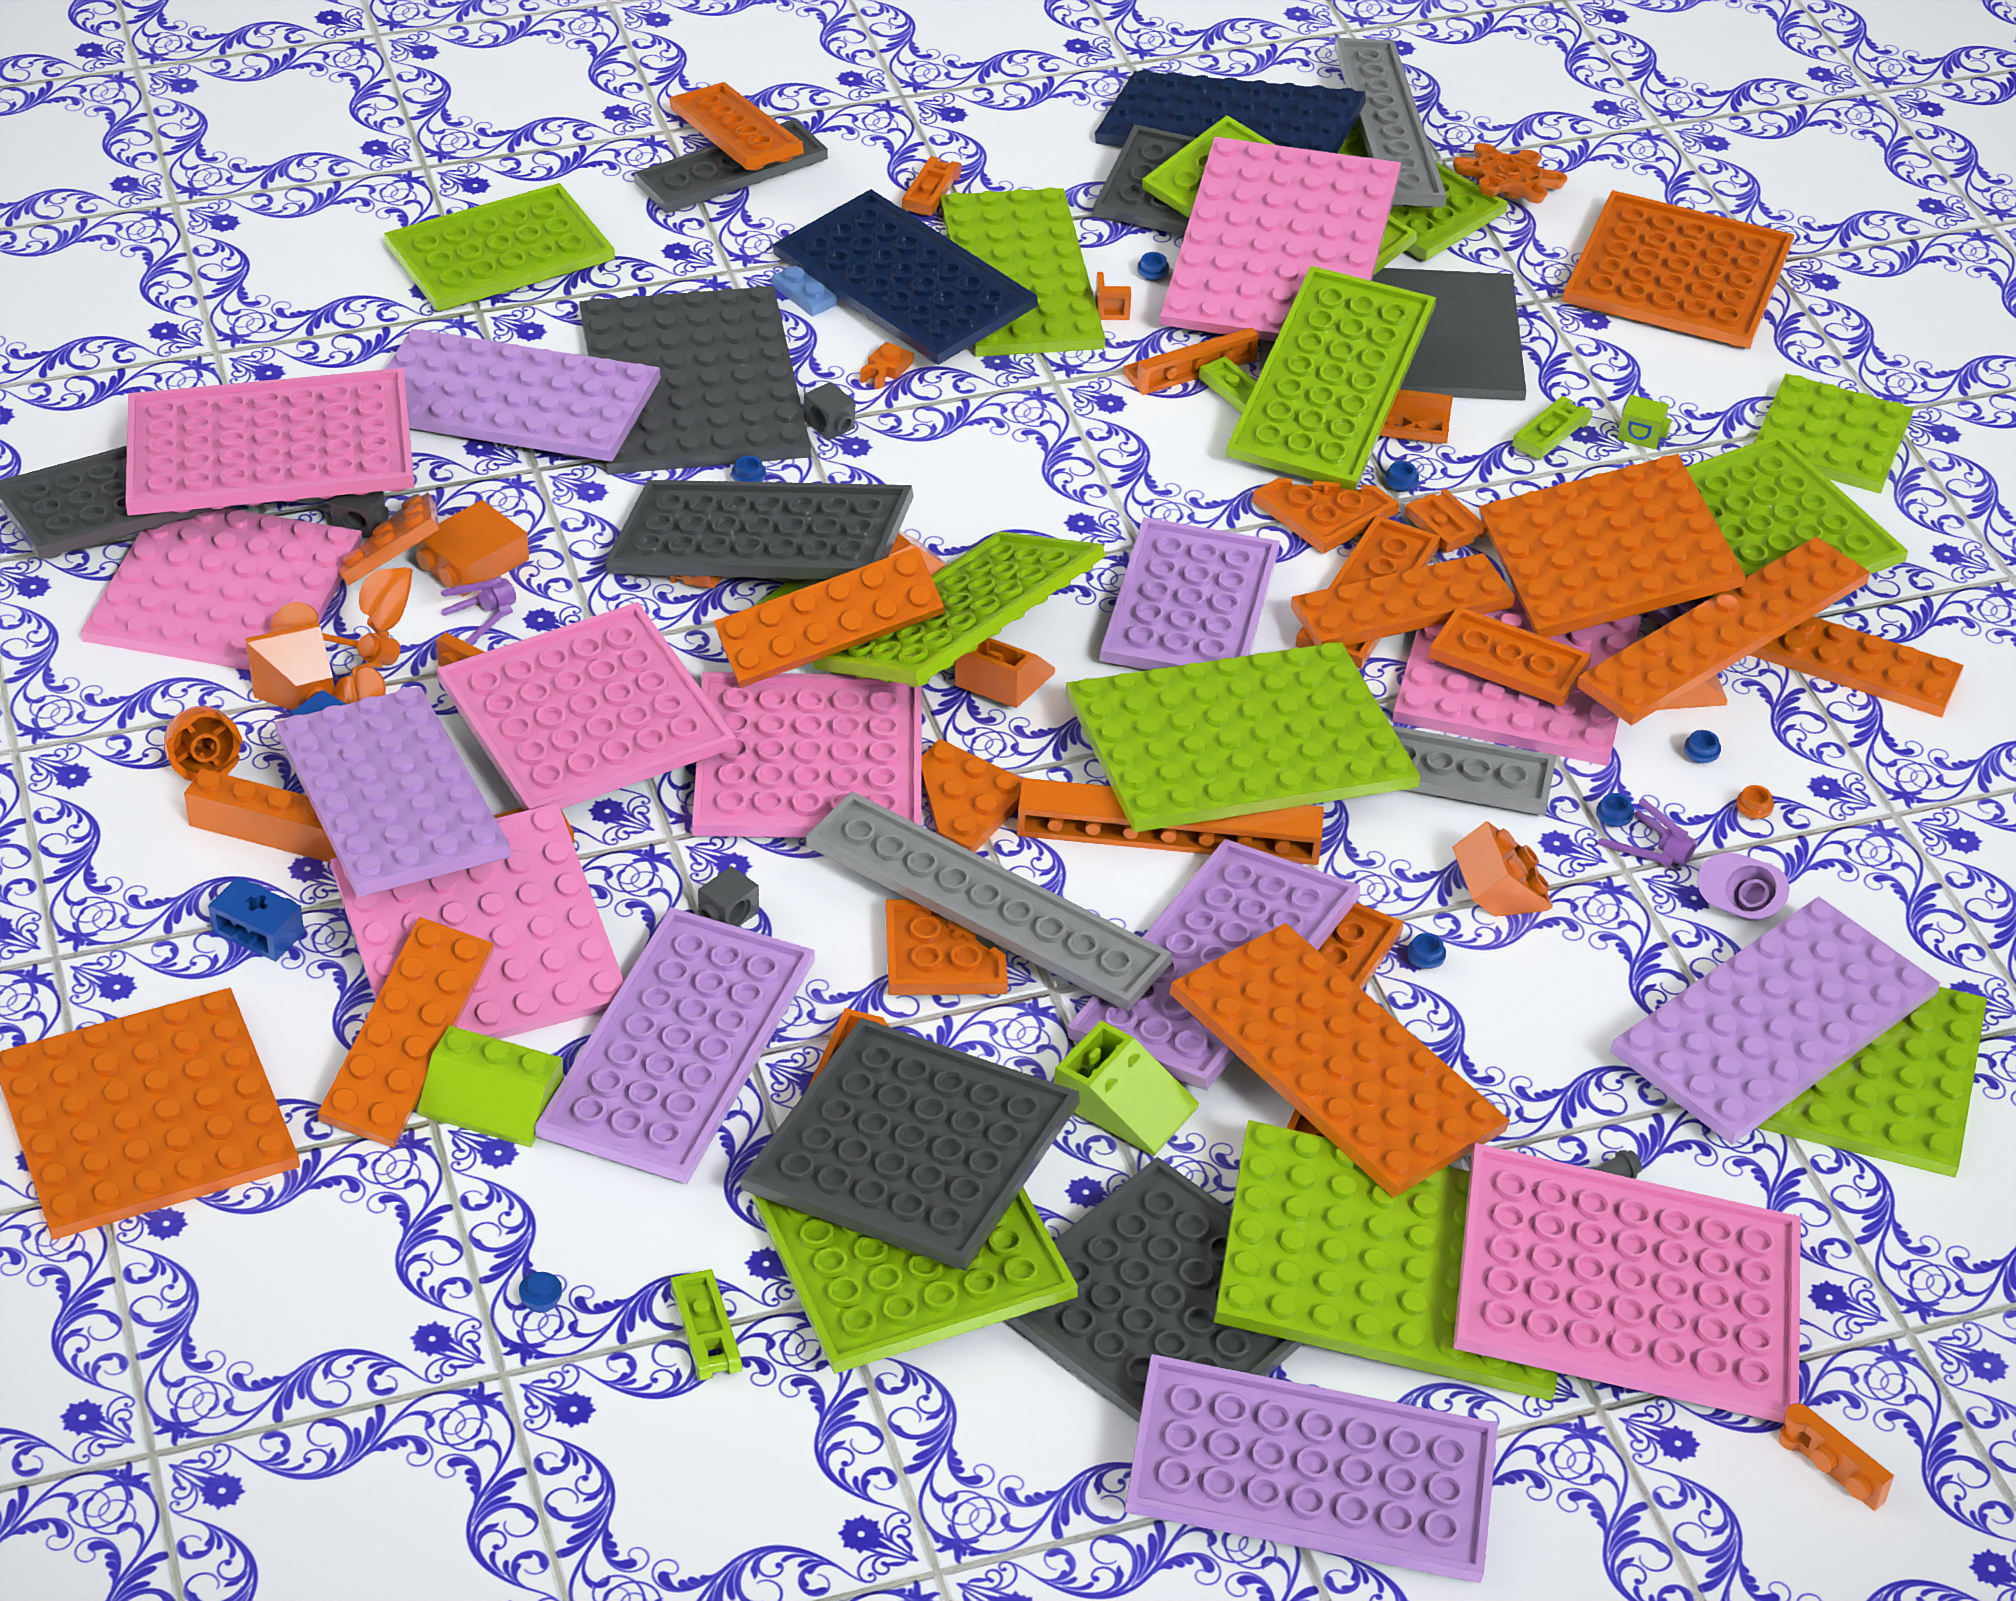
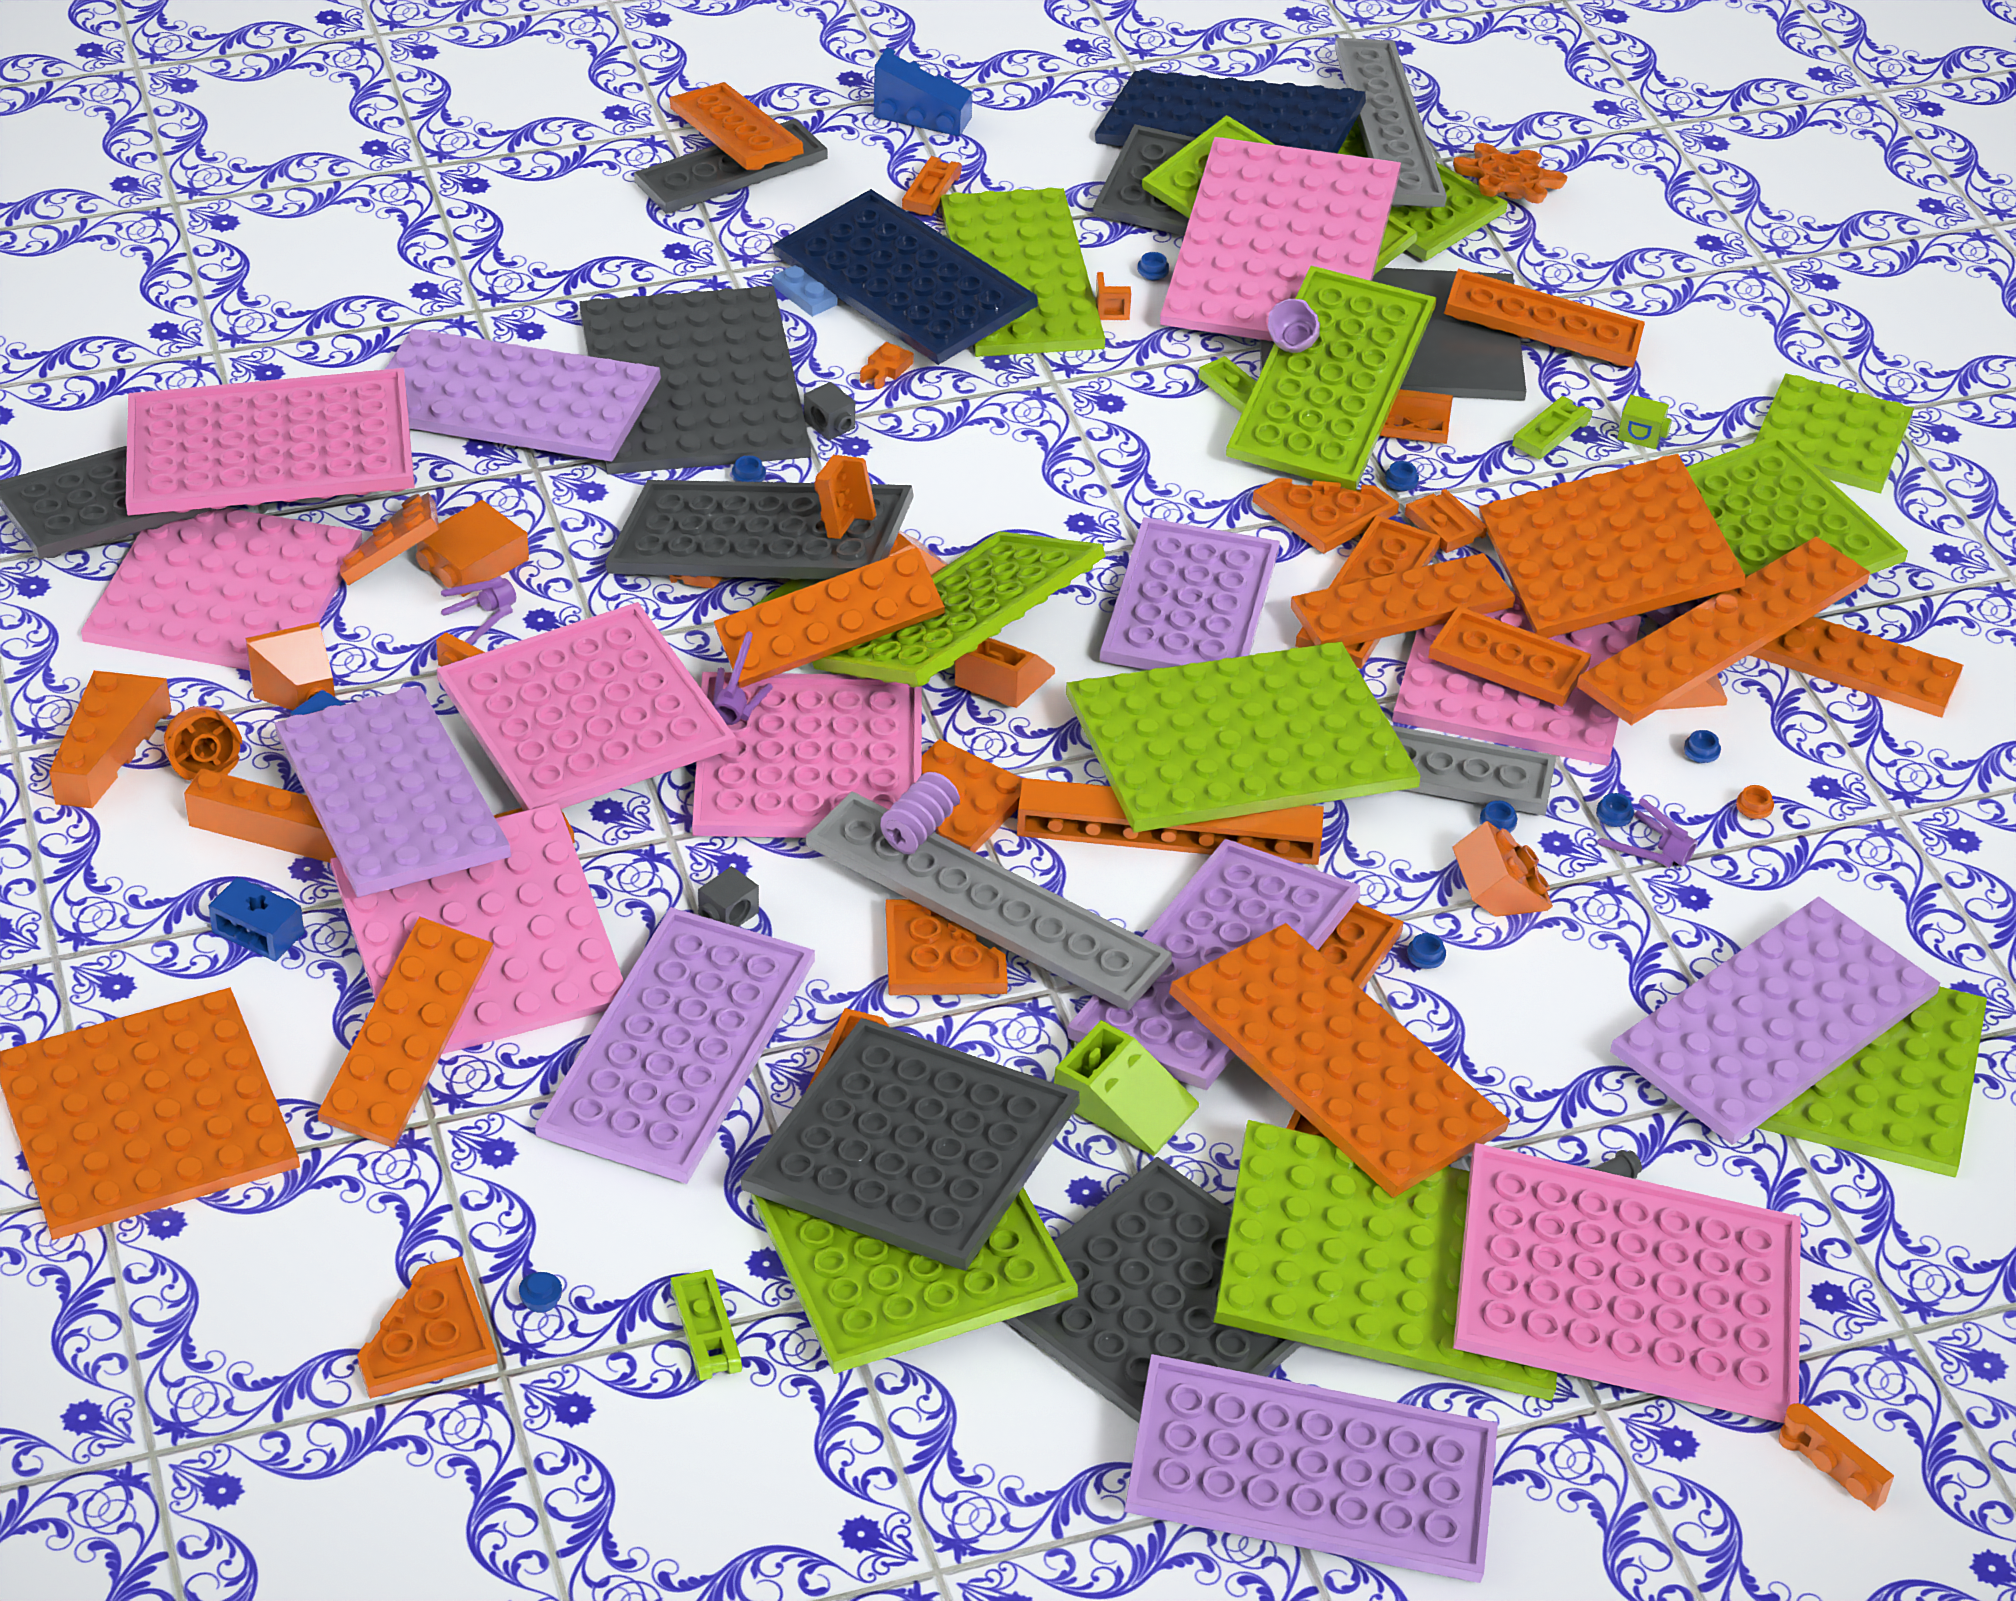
(104, 733): none -> orange wedge
(359, 511): dark grey brick -> none
(384, 601): orange plant -> none
(428, 1333): none -> orange plate
(489, 1085): lime slope -> none
(498, 246): lime plate -> none
(732, 700): none -> medium lavender plant
(844, 494): none -> orange bracket
(918, 98): none -> blue wedge
(919, 812): none -> lavender piece
(1184, 363): orange fence -> none
(1293, 325): none -> lavender hair
(1500, 815): none -> blue plate
(1545, 318): none -> orange plate
(1679, 269): orange plate -> none
(1743, 885): lavender piece -> none

